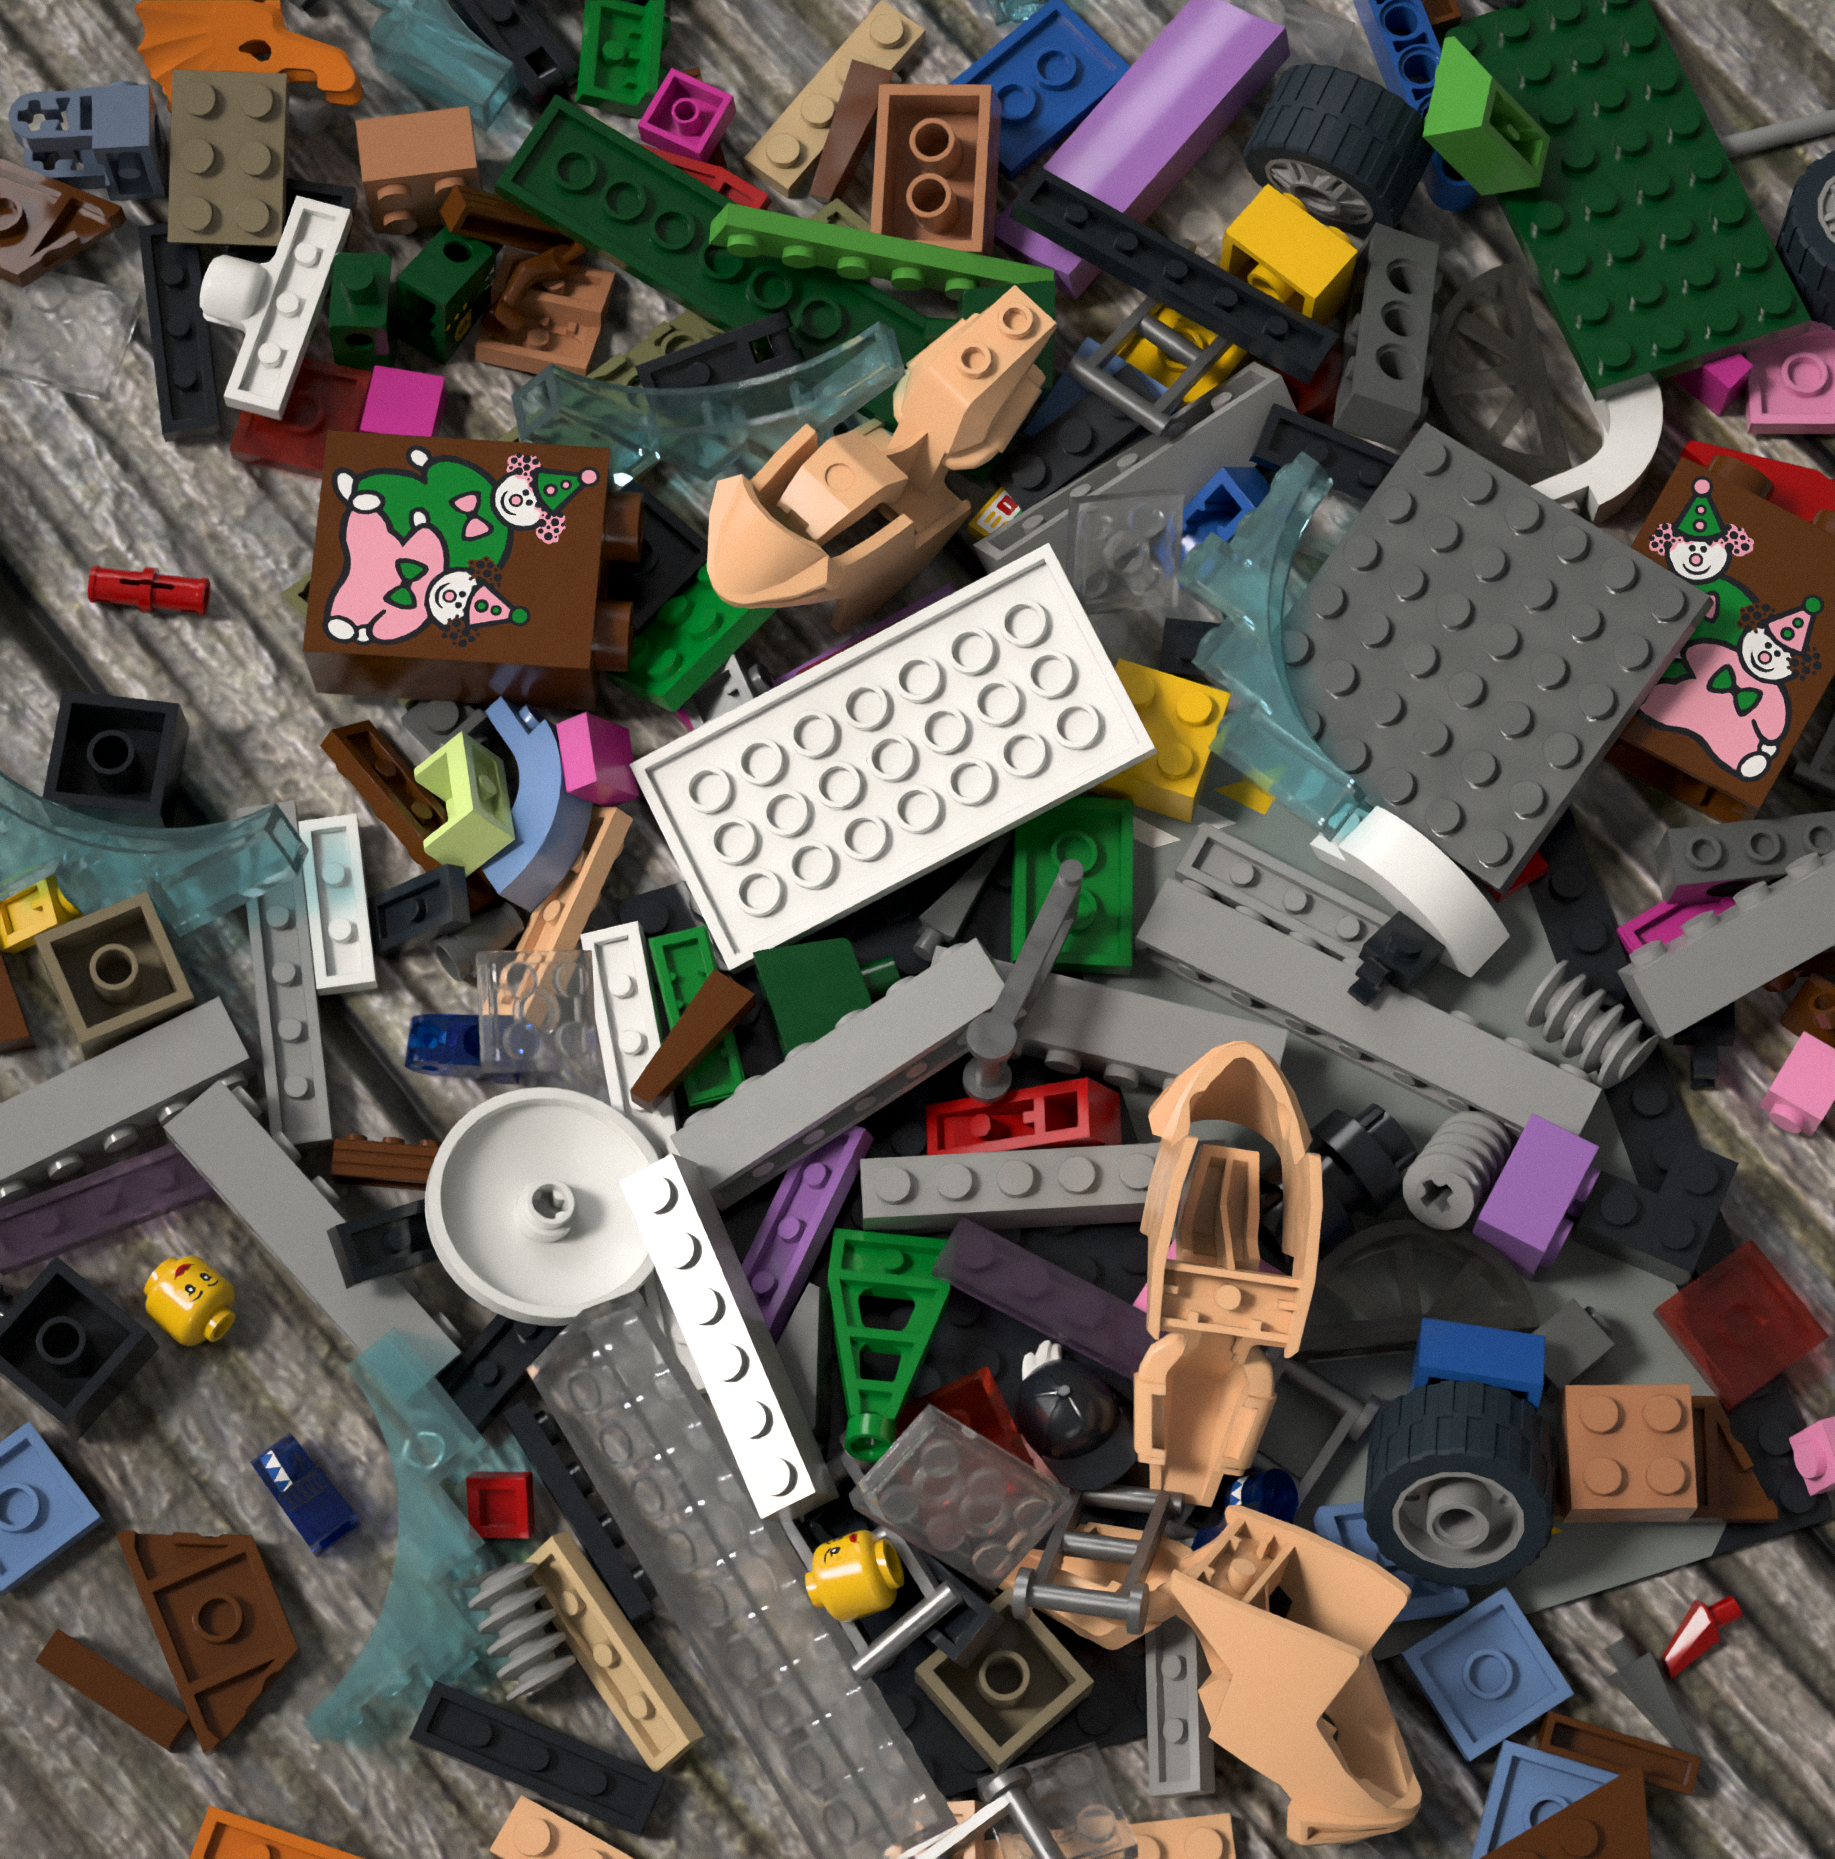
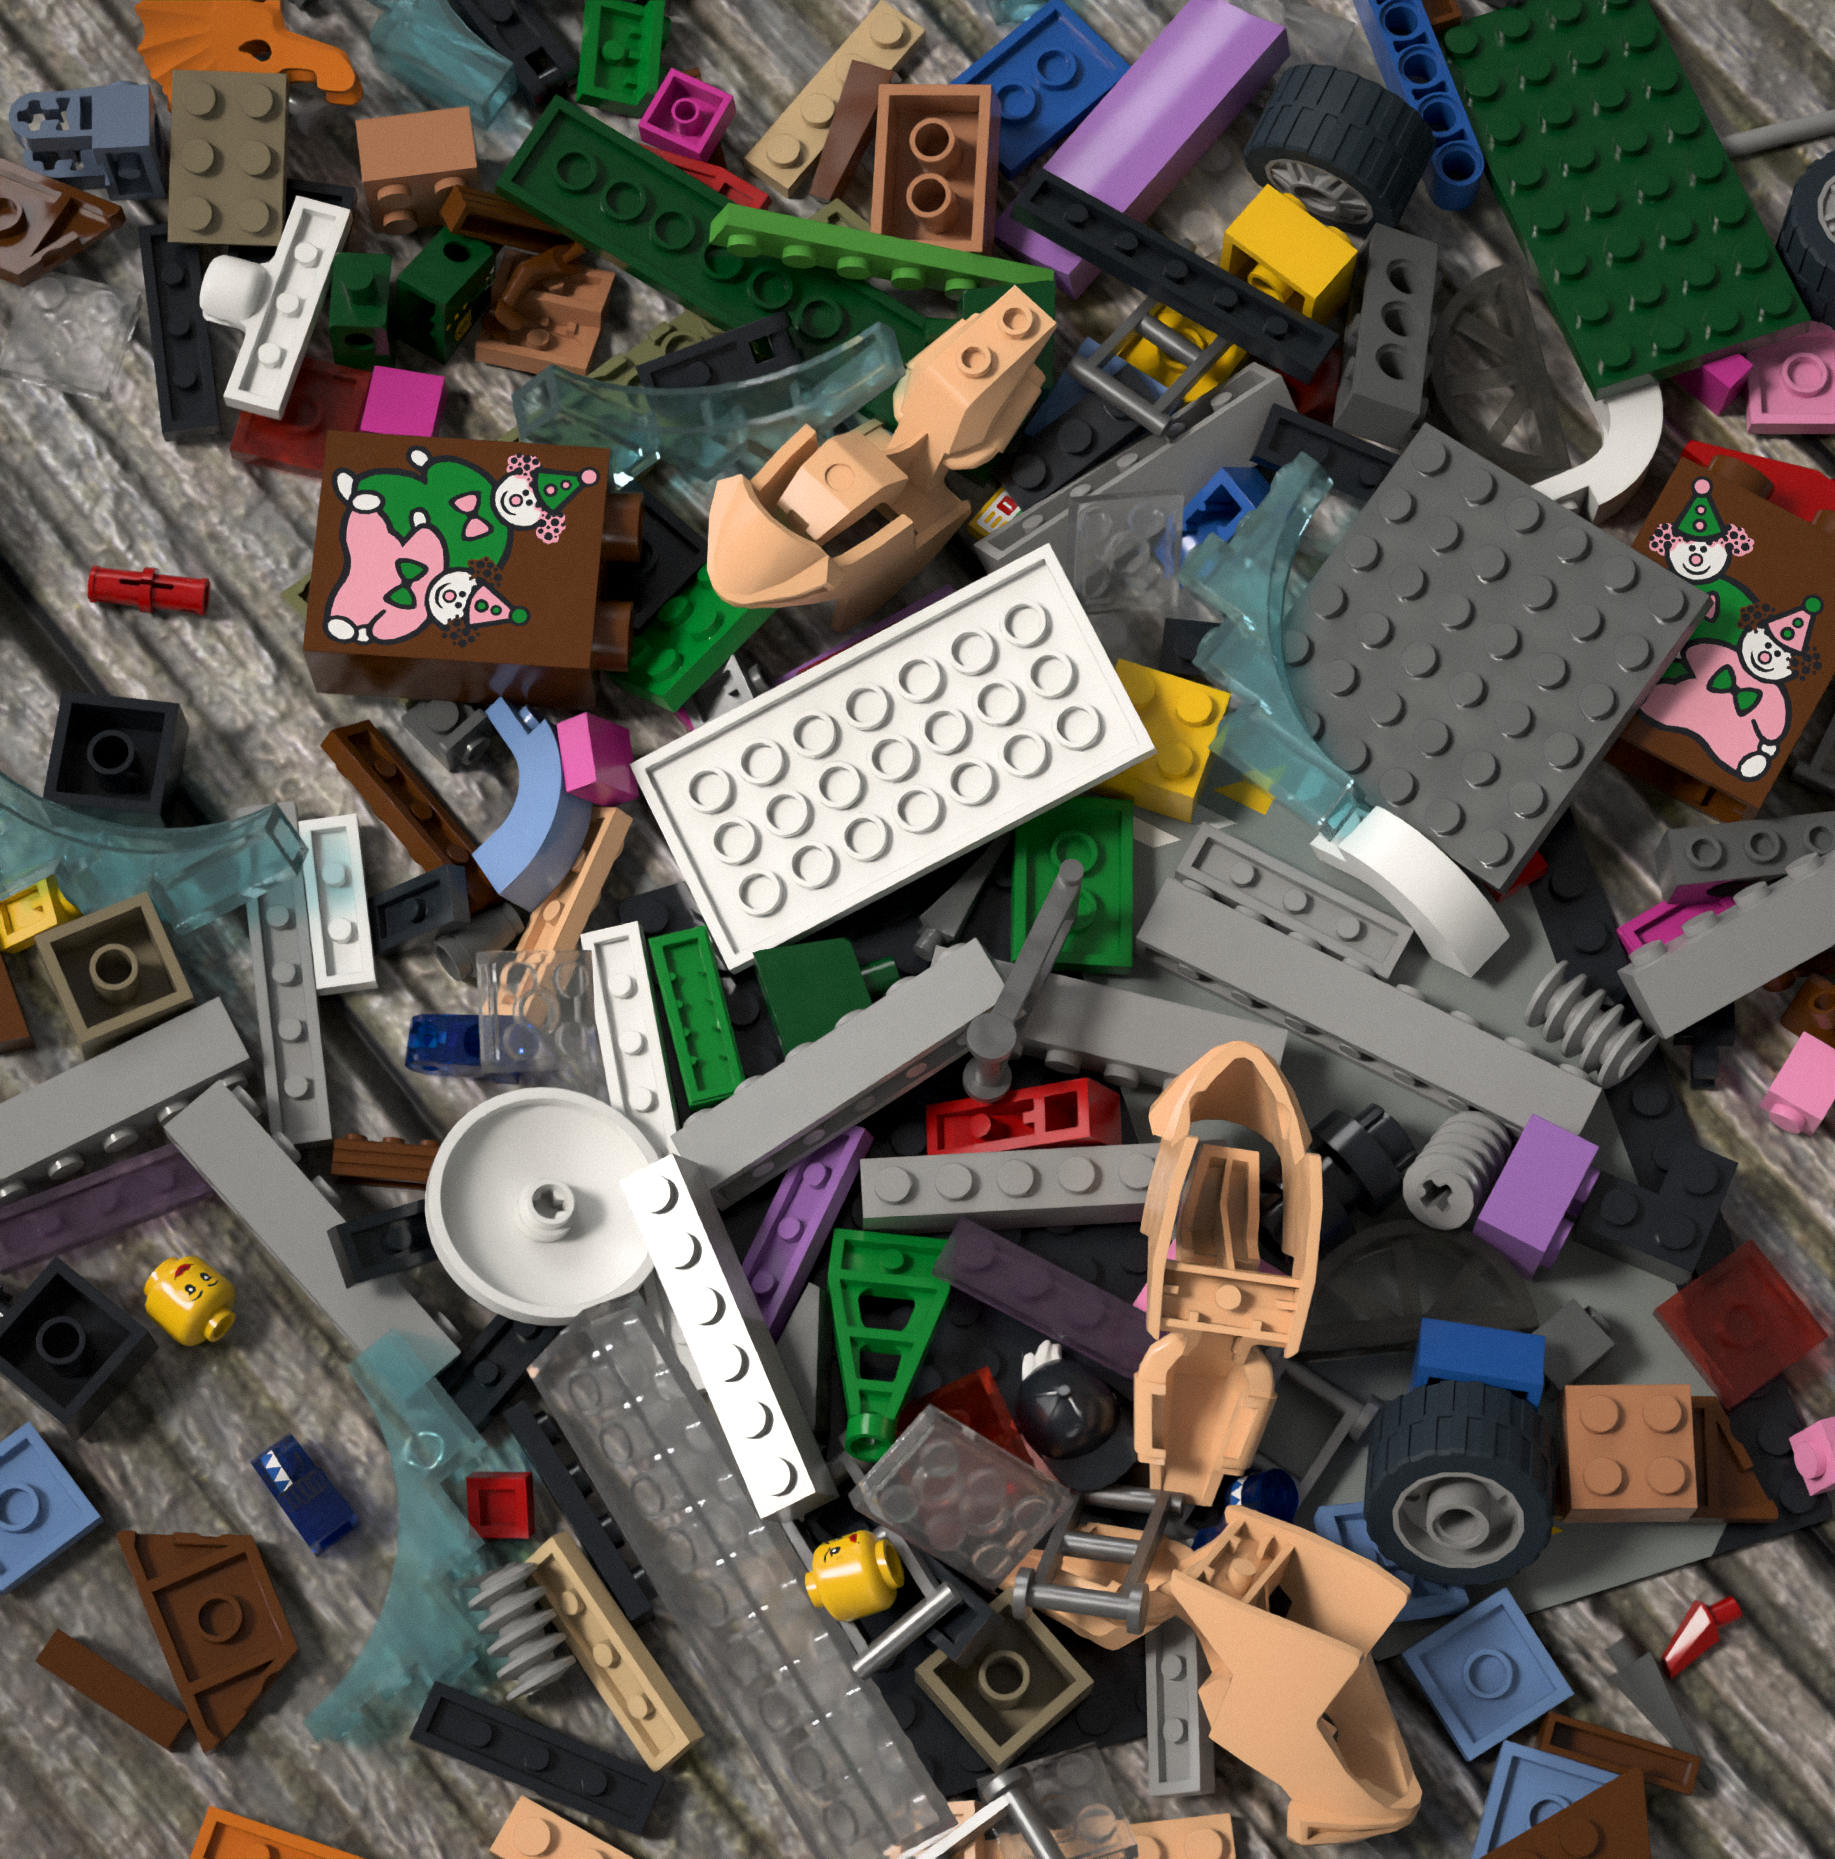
(476, 803): yellowish green panel -> none
(703, 1025): reddish brown piece -> none
(1395, 955): black plate -> none
(1482, 126): bright green slope -> none

